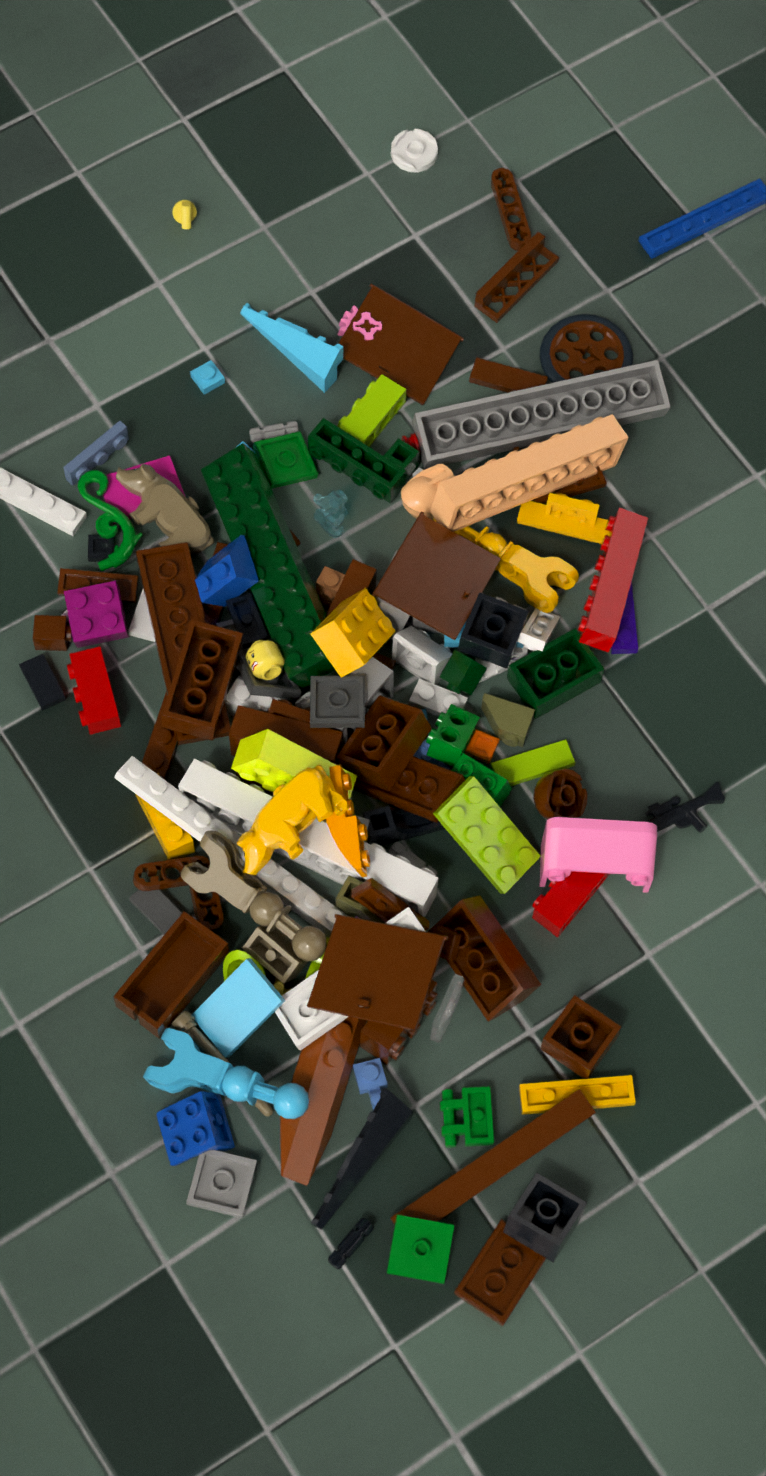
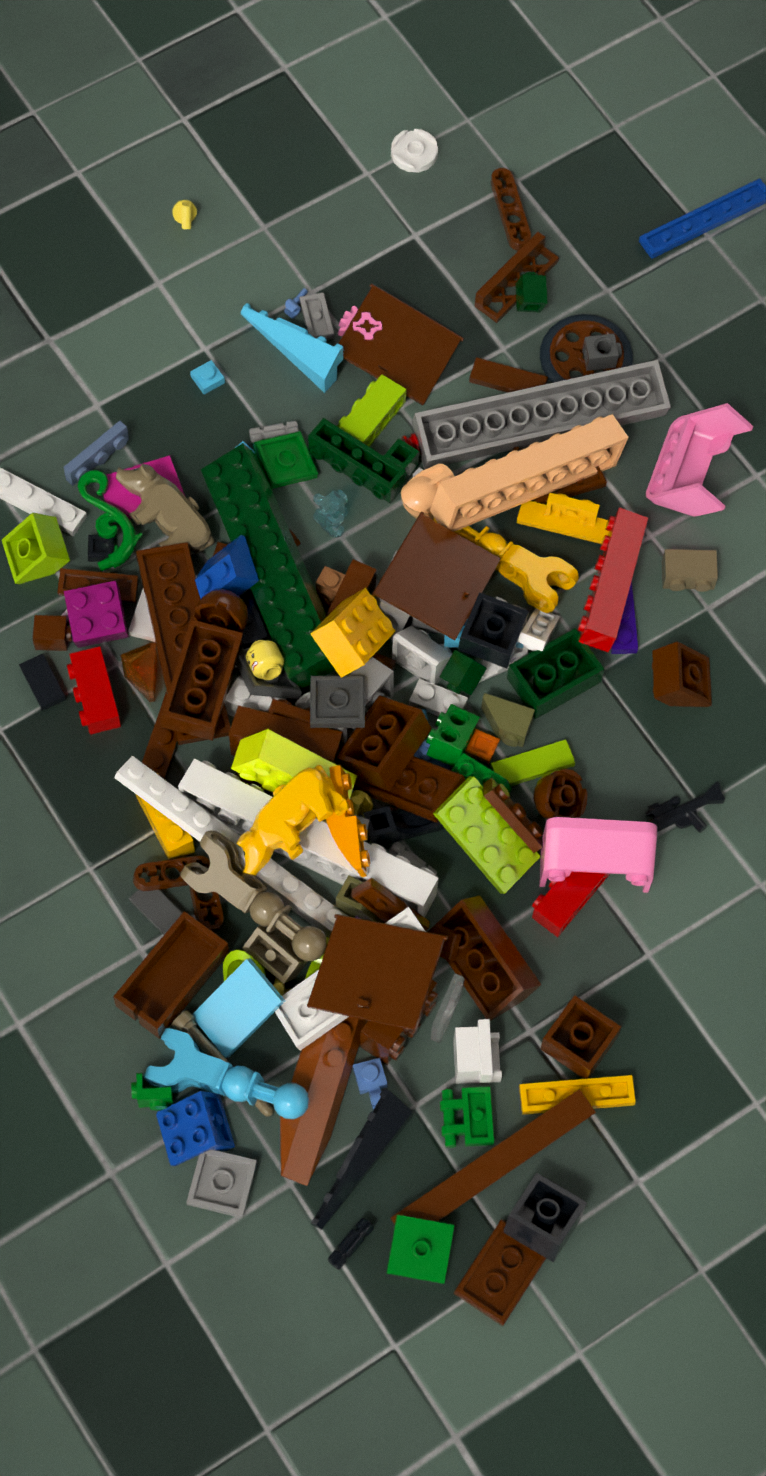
(35, 548): none -> lime slope
(141, 668): none -> clear orange slope
(154, 1098): none -> green bracket
(222, 609): none -> reddish brown cylinder
(292, 308): none -> medium blue hand
(316, 316): none -> light grey plate
(361, 802): none -> light yellow plate
(476, 1054): none -> white plate
(513, 814): none -> reddish brown plate
(531, 292): none -> dark green brick
(594, 359): none -> dark grey brick
(681, 676): none -> reddish brown slope
(687, 456): none -> bright pink windscreen
(689, 569): none -> dark tan brick

